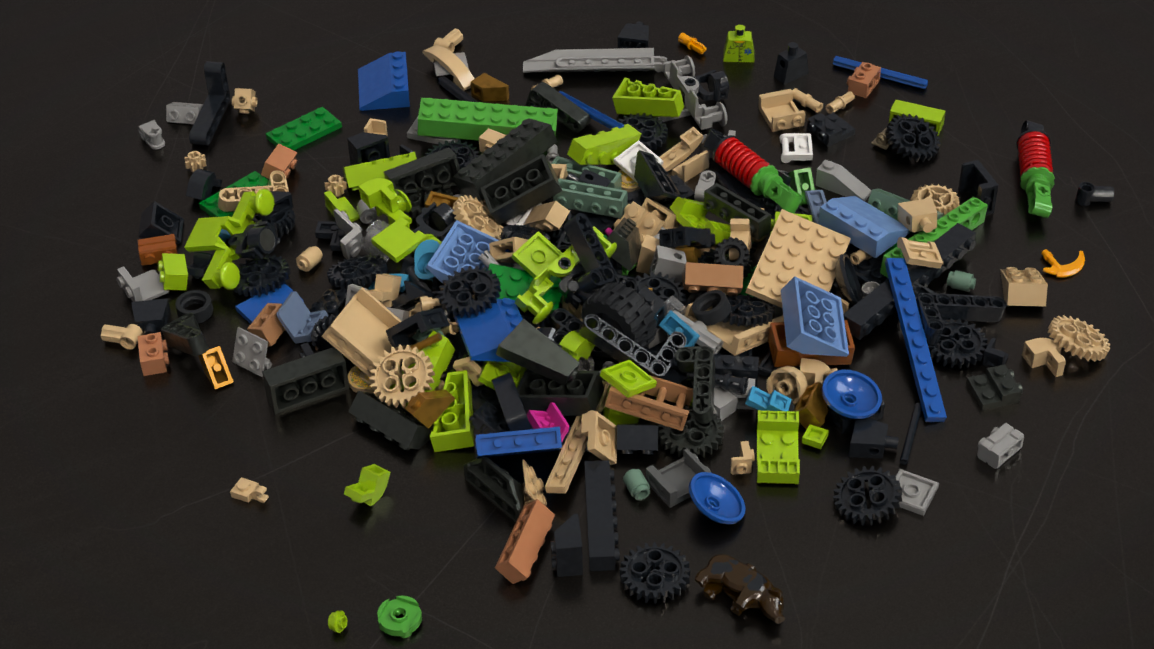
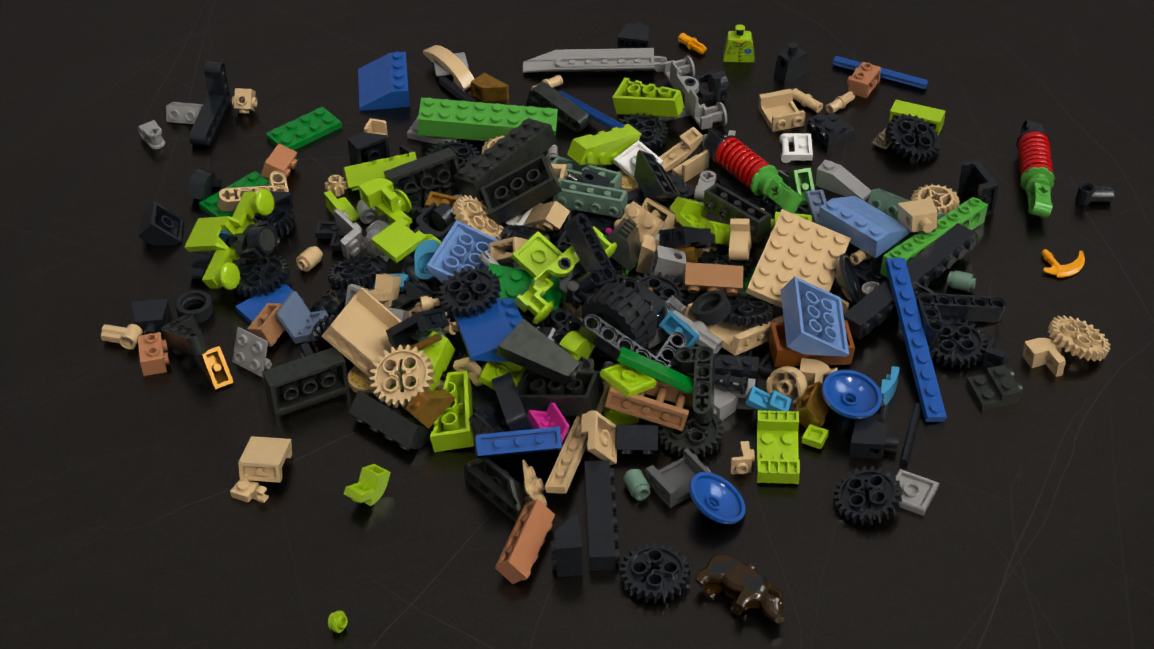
(141, 287): light grey bracket -> none
(152, 248): dark orange brick -> none
(173, 271): lime brick -> none
(195, 161): tan gear -> none
(264, 459): none -> tan panel
(399, 626): bright green plate -> none
(450, 40): tan piece -> none
(489, 139): tan brick -> none
(655, 370): none -> green tile
(732, 243): black tyre -> none
(889, 385): none -> dark azure slope
(920, 253): tan plate -> none
(1000, 445): light grey brick -> none
(1023, 287): tan slope -> none

